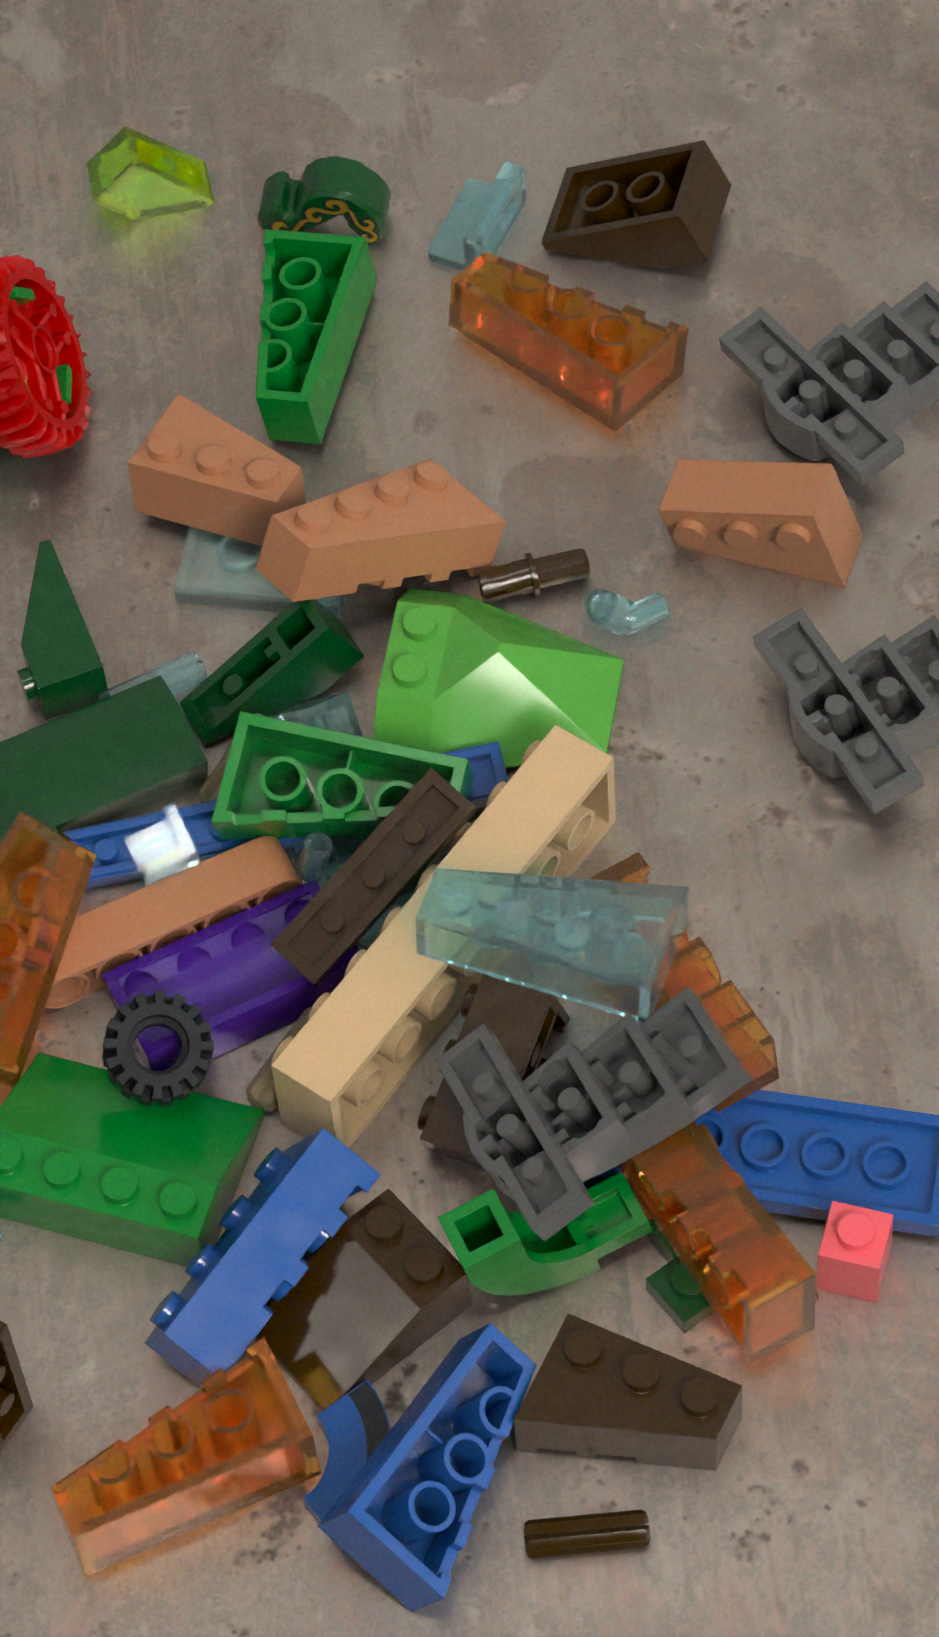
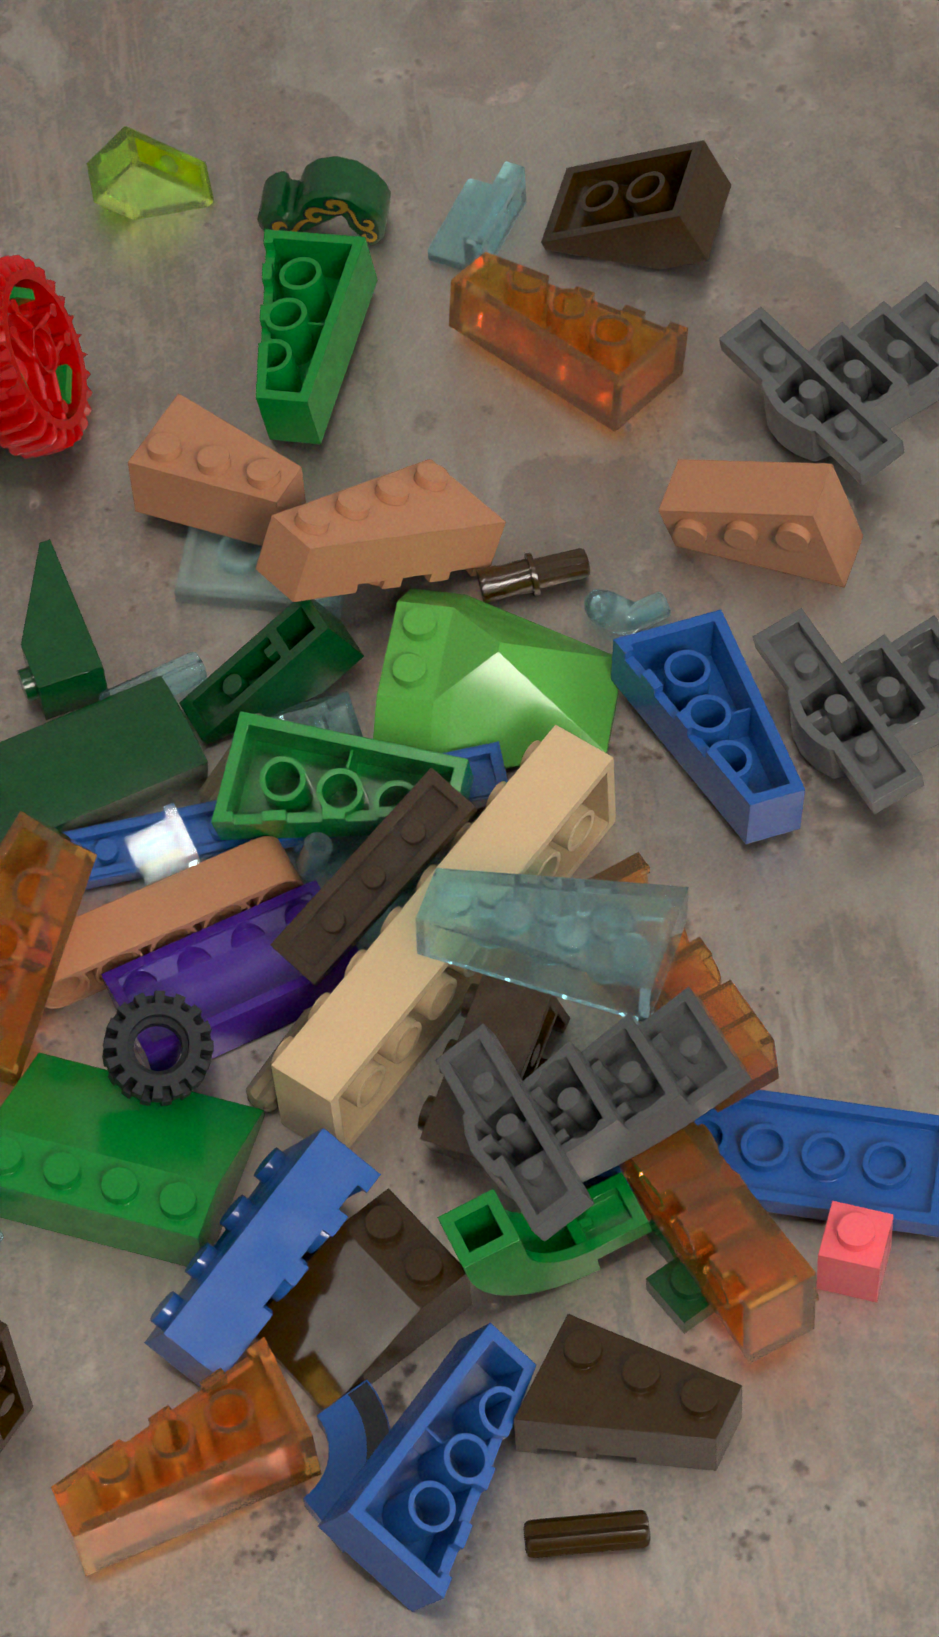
(712, 718): none -> blue wedge

